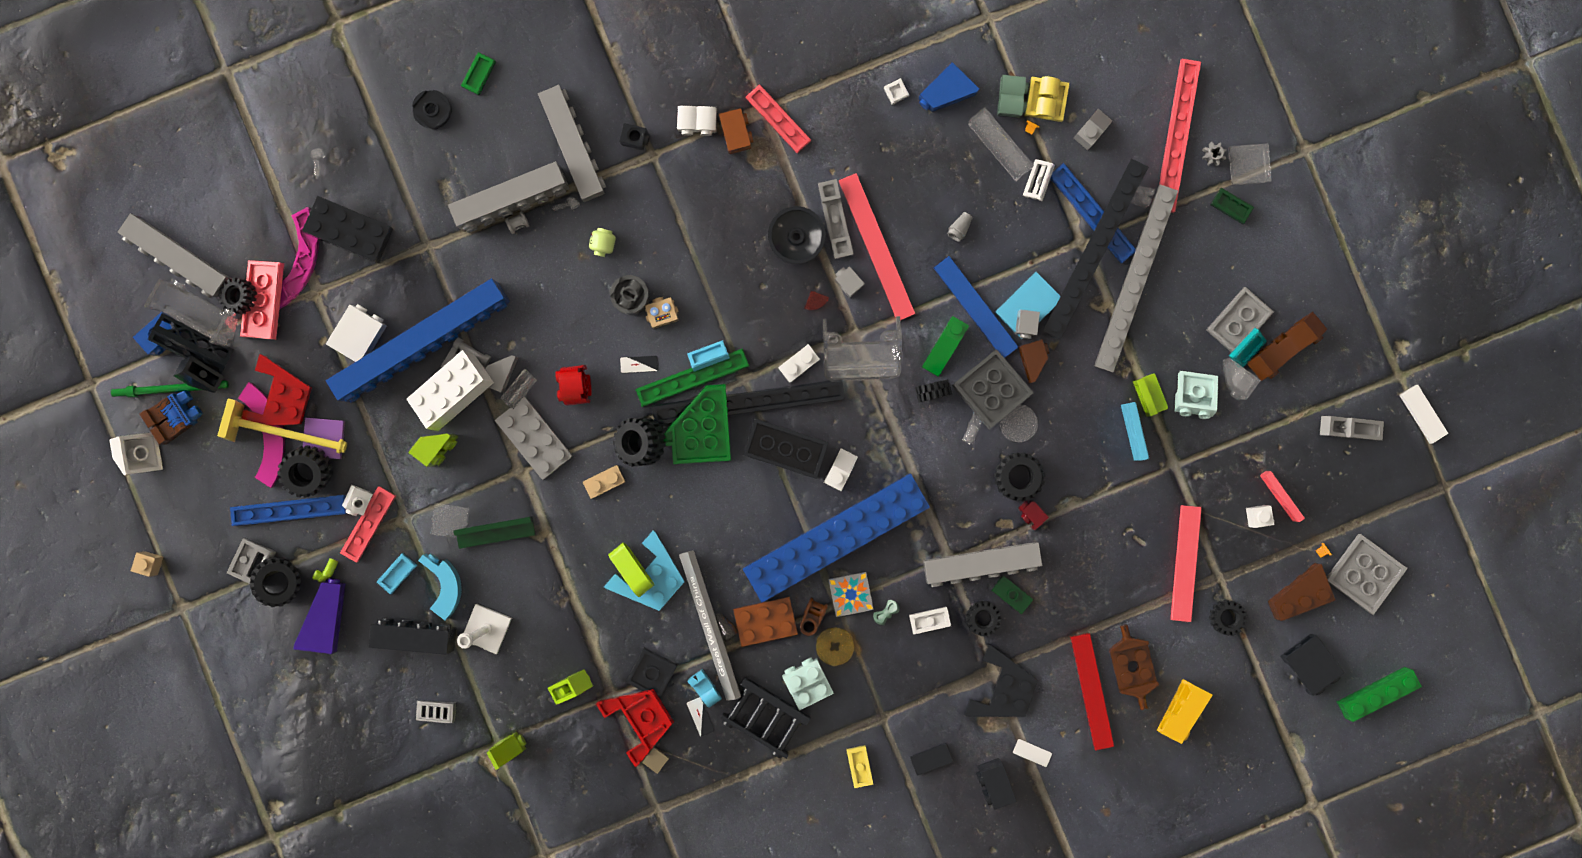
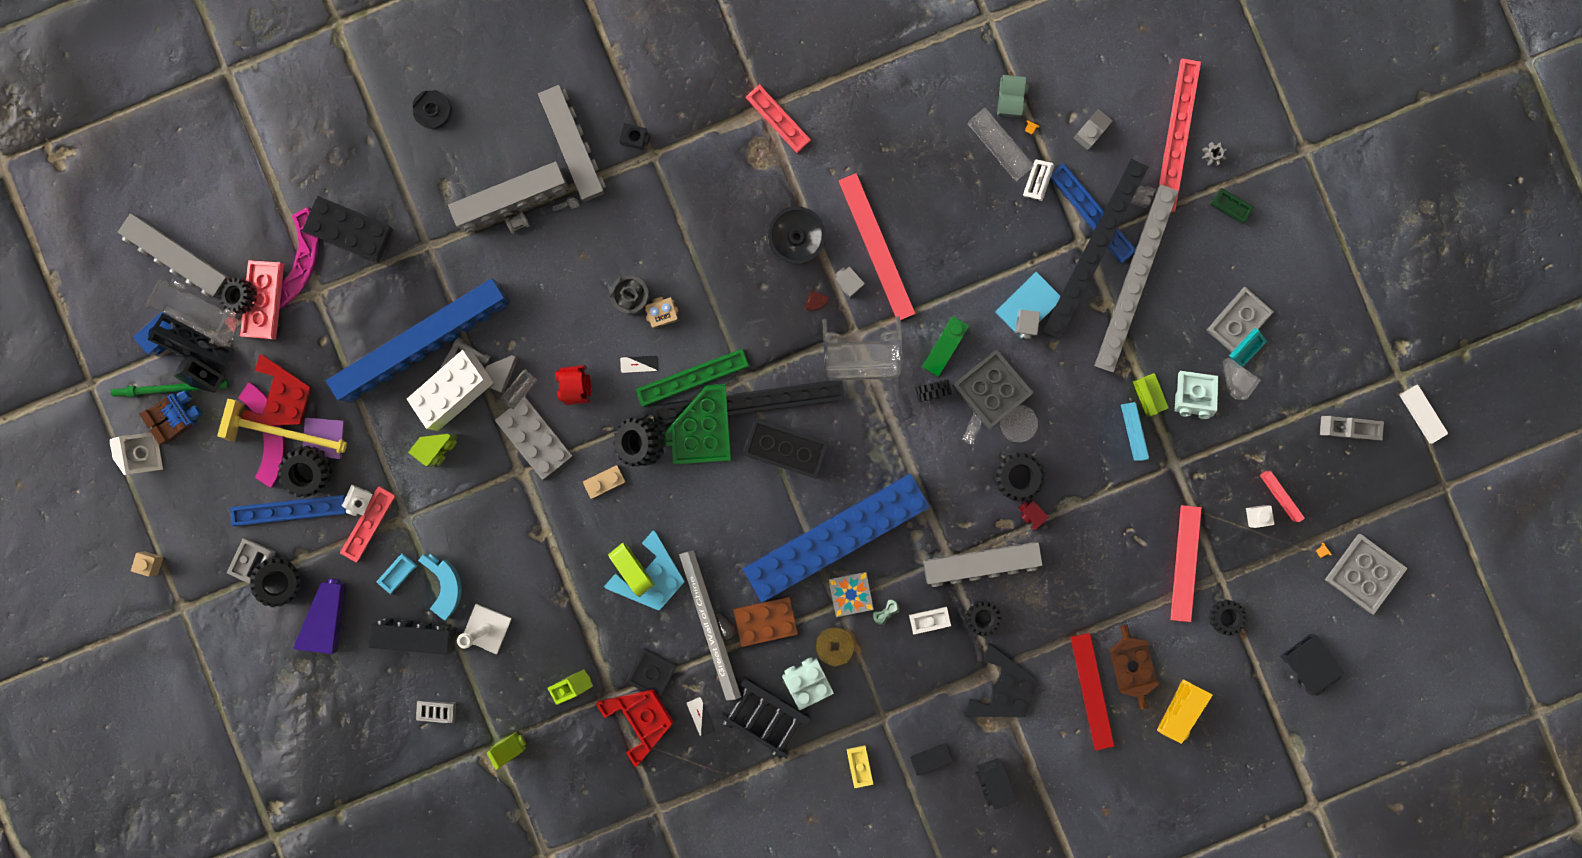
(317, 154): clear hand -> none
(327, 572): lime arm -> none
(356, 333): white brick -> none
(448, 518): clear piece -> none
(478, 73): green tile -> none
(495, 532): dark green fence -> none
(602, 242): yellowish green head -> none
(655, 759): dark tan tile -> none
(697, 119): white brick -> none
(704, 688): medium azure leg -> none
(708, 355): medium azure tile -> none
(735, 131): dark orange brick -> none
(799, 363): white plate -> none
(813, 615): reddish brown piece -> none
(835, 218): light grey slope -> none
(840, 469): white slope -> none
(896, 91): white tile -> none
(947, 89): blue slope -> none
(960, 227): light grey cone -> none
(975, 307): blue tile -> none
(1012, 594): dark green plate -> none
(1032, 753): white sticker -> none
(1033, 358): reddish brown slope -> none
(1047, 98): light yellow plate -> none
(1250, 164): clear tile -> none
(1287, 345): reddish brown brick -> none
(1303, 594): reddish brown wedge -> none
(1379, 694): green brick -> none

